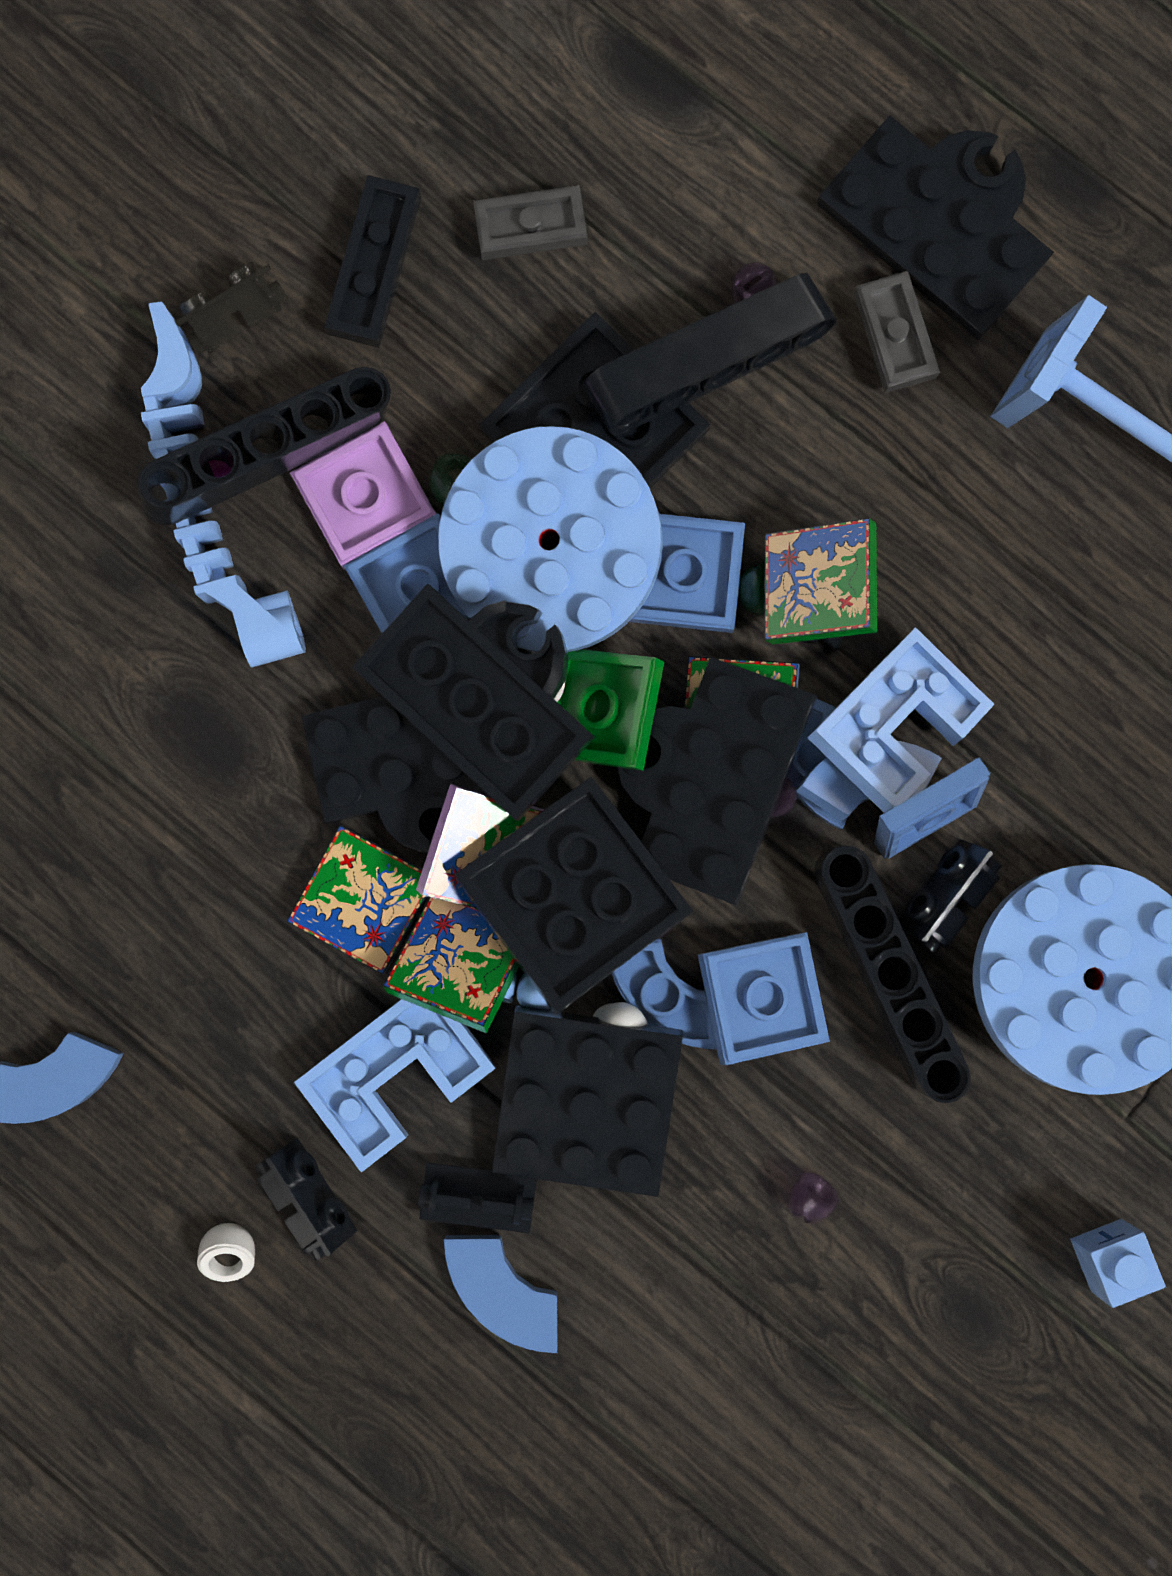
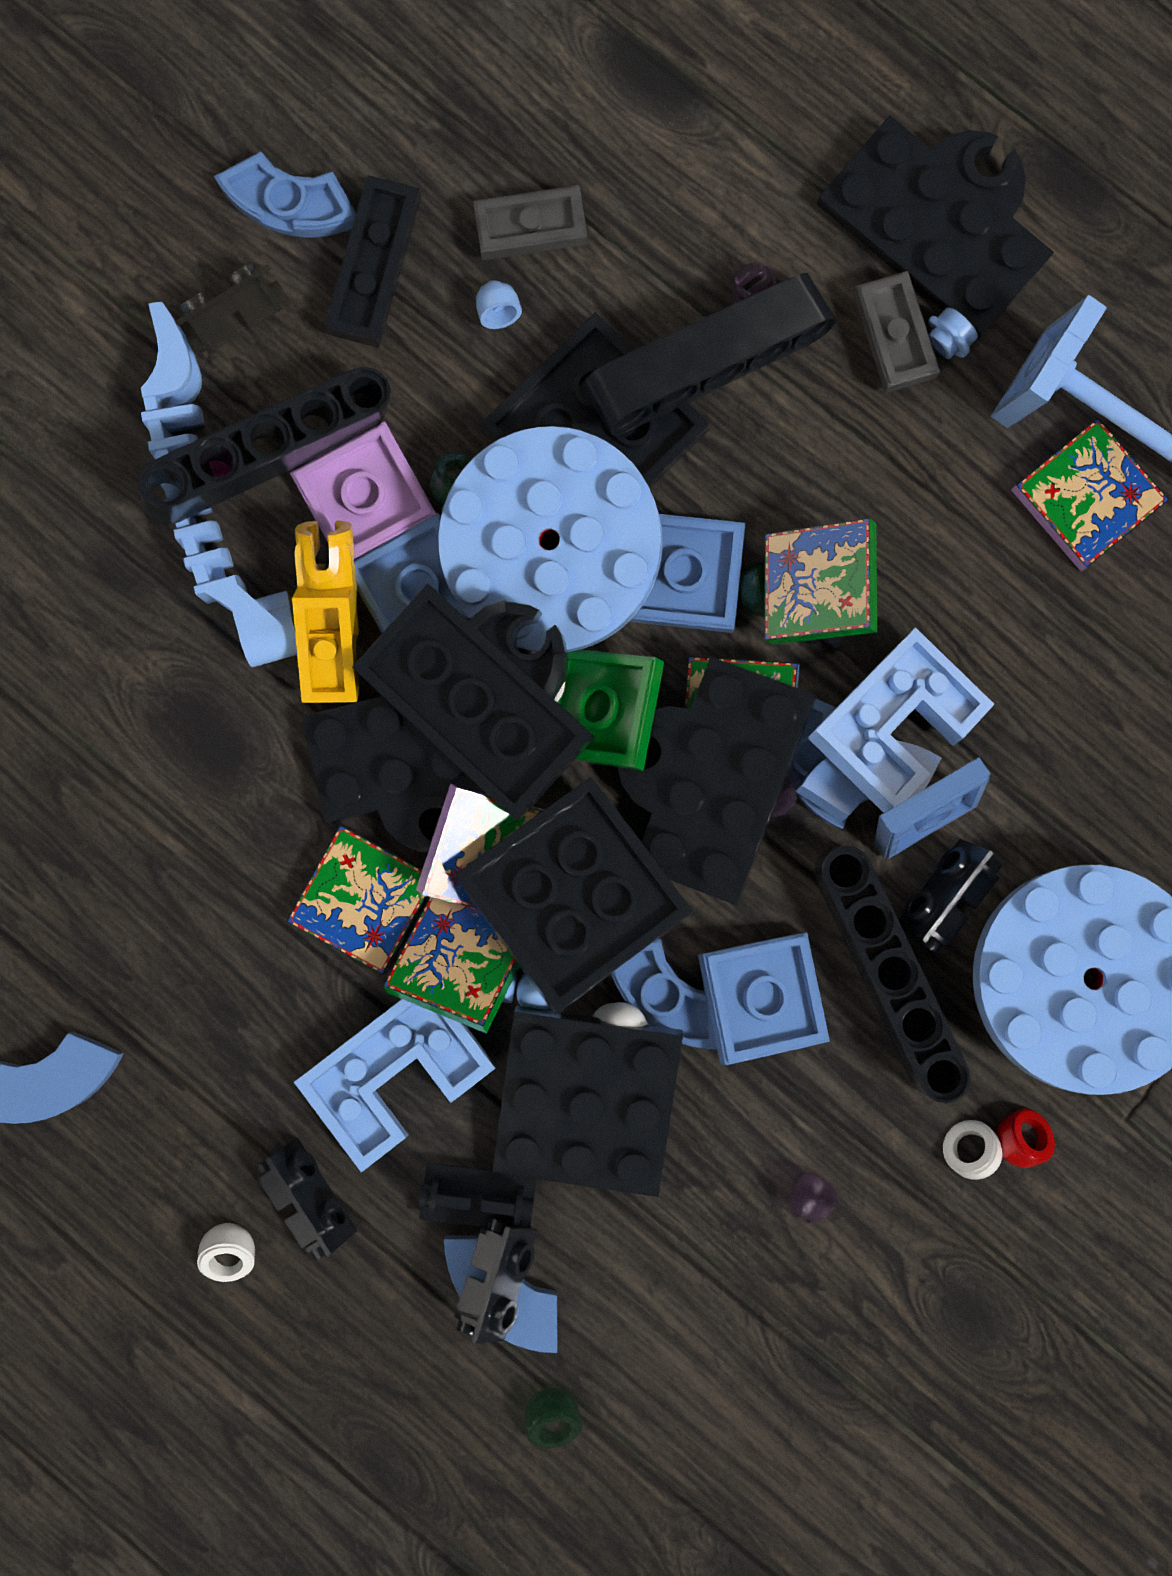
(285, 201): none -> medium blue tile
(326, 615): none -> yellow plate
(490, 1306): none -> black hinge
(497, 305): none -> light blue hinge
(552, 1406): none -> clear green piece
(951, 333): none -> light blue plate
(986, 1164): none -> white piece
(1013, 1145): none -> red piece
(1089, 494): none -> tile
(1117, 1263): light blue brick -> none

